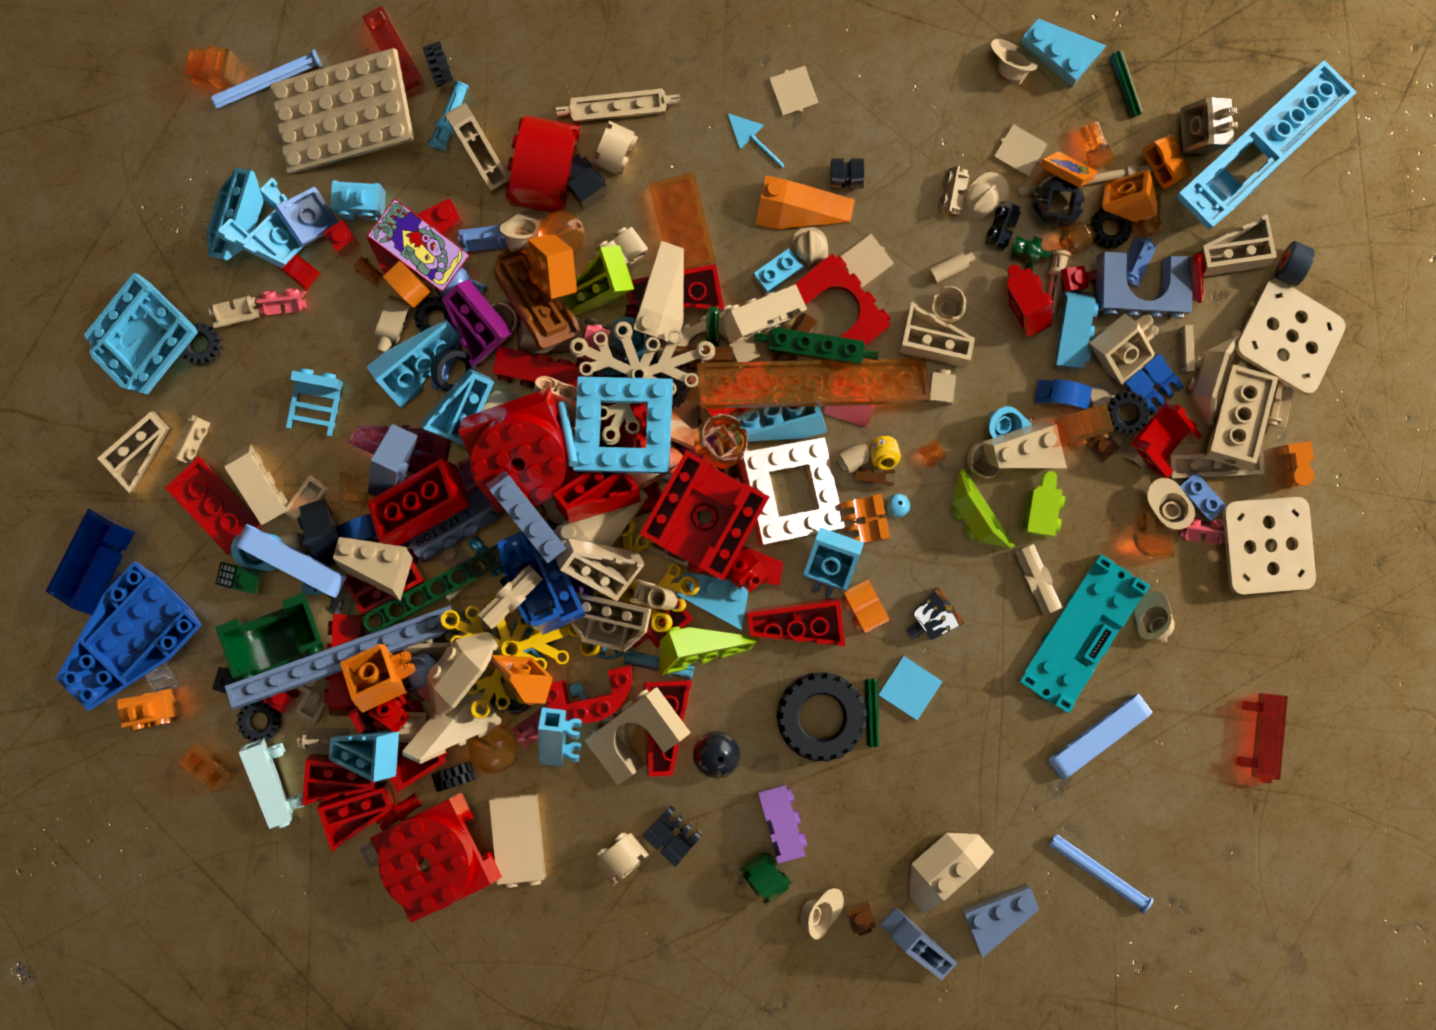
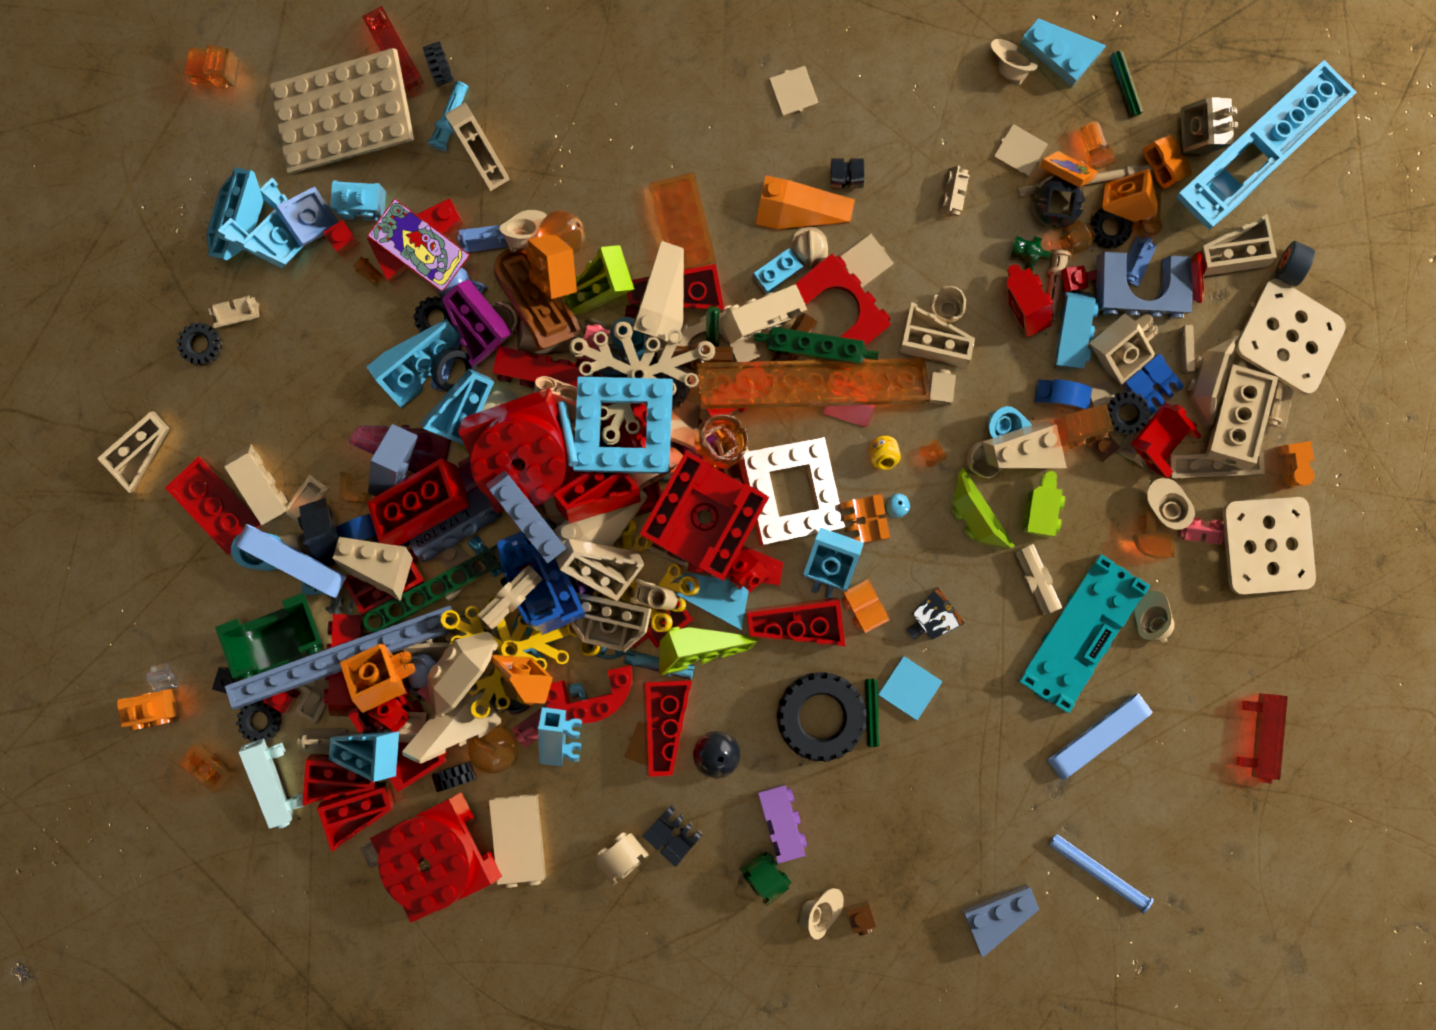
(90, 561): clear blue piece -> none
(127, 637): blue wedge -> none
(138, 336): medium azure wedge -> none
(187, 448): tan hinge -> none
(240, 578): dark green slope -> none
(265, 79): light blue axle -> none
(290, 298): coral hinge -> none
(300, 272): red tile -> none
(321, 386): medium azure plate -> none
(392, 322): tan piece -> none
(399, 811): red pin -> none
(407, 284): orange brick -> none
(541, 164): red cylinder -> none
(584, 183): black brick -> none
(613, 148): tan brick -> none
(618, 105): tan plate -> none
(630, 244): tan brick -> none
(650, 712): tan arch -> none
(745, 130): medium azure piece -> none
(782, 423): medium azure wedge -> none
(854, 458): tan brick -> none
(867, 475): reddish brown plate -> none
(918, 943): sand blue brick -> none
(946, 868): tan wedge -> none
(951, 266): tan cylinder -> none
(985, 196): tan piece -> none
(1005, 214): black hinge -> none
(1202, 496): medium blue hinge -> none

